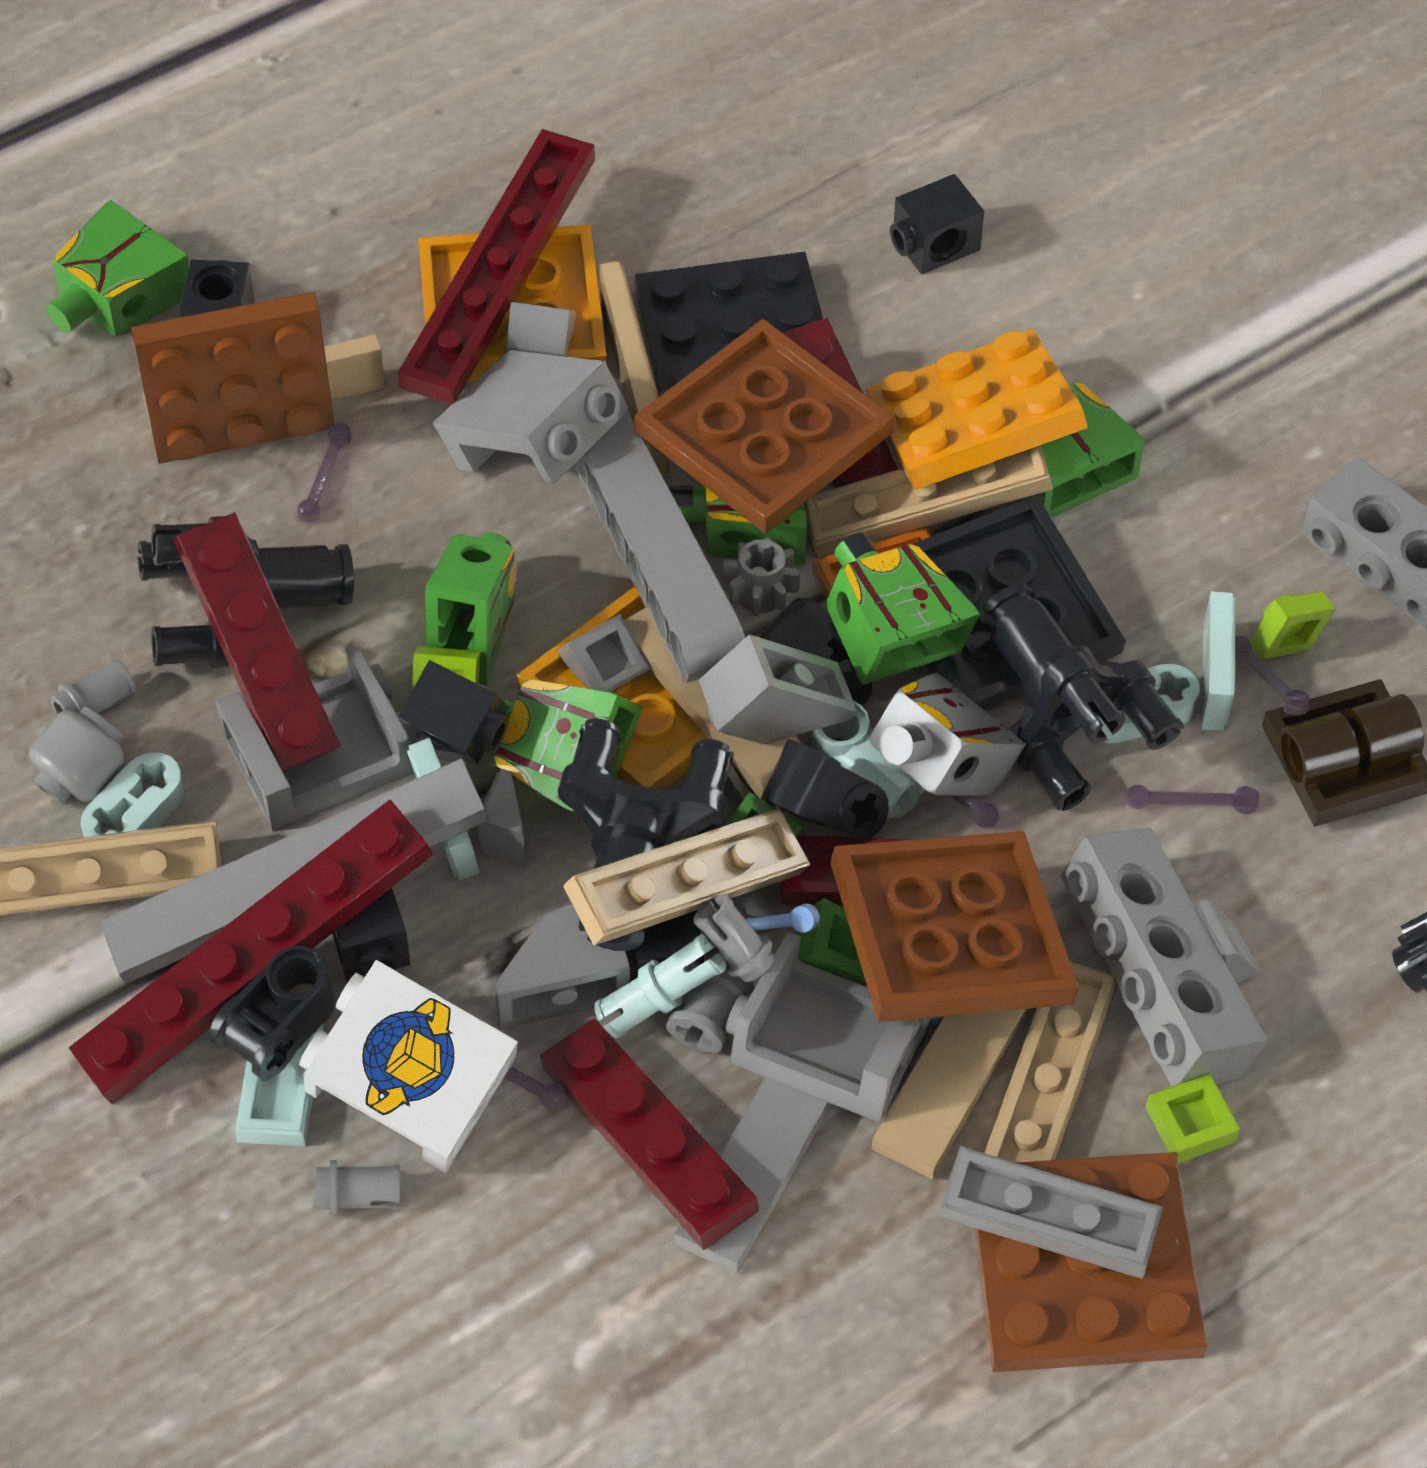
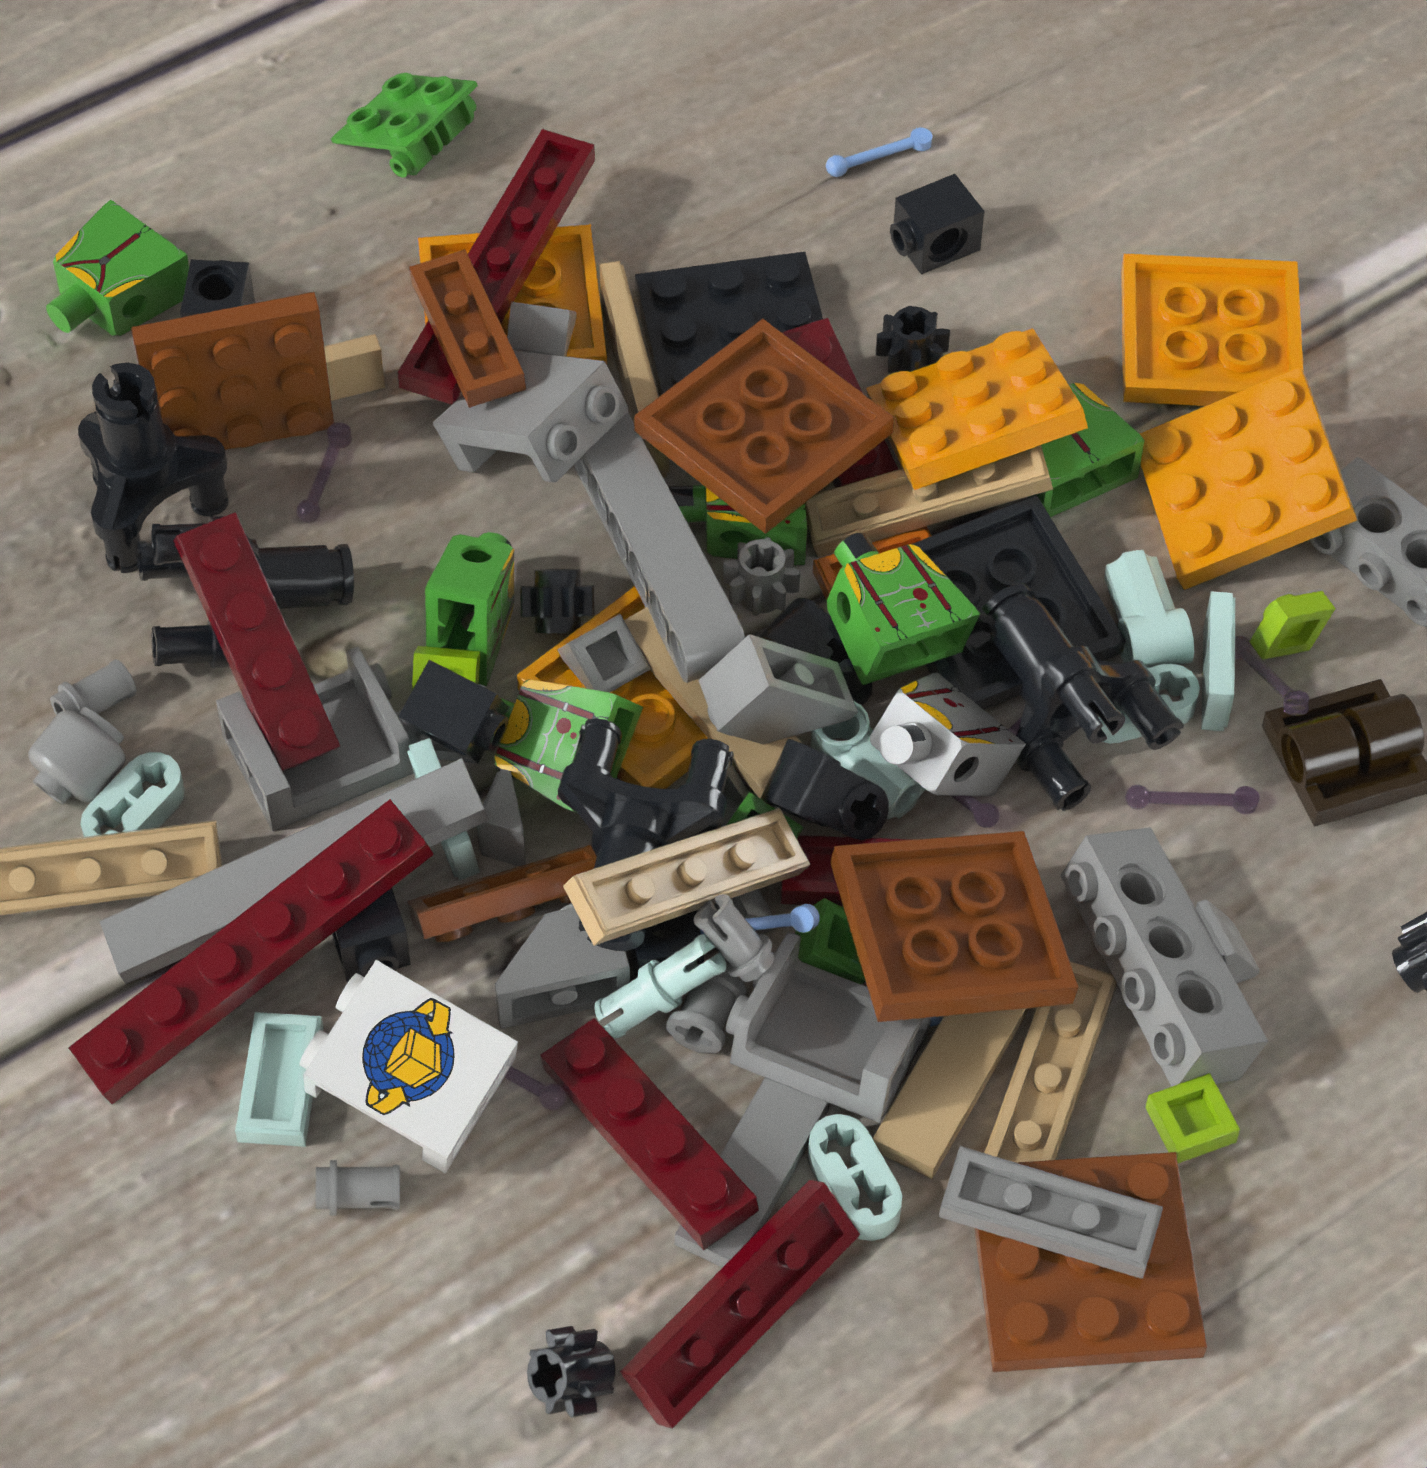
(142, 462): none -> black wheel
(267, 1021): black piece -> none
(411, 119): none -> bright green hinge
(467, 328): none -> dark orange plate
(503, 895): none -> dark orange plate
(557, 600): none -> black gear
(571, 1371): none -> black gear
(739, 1304): none -> dark red plate
(866, 1169): none -> light aqua beam
(911, 339): none -> black gear
(919, 140): none -> light blue hinge
(1146, 612): none -> light aqua piece
(1206, 326): none -> light orange plate
(1244, 479): none -> light orange plate

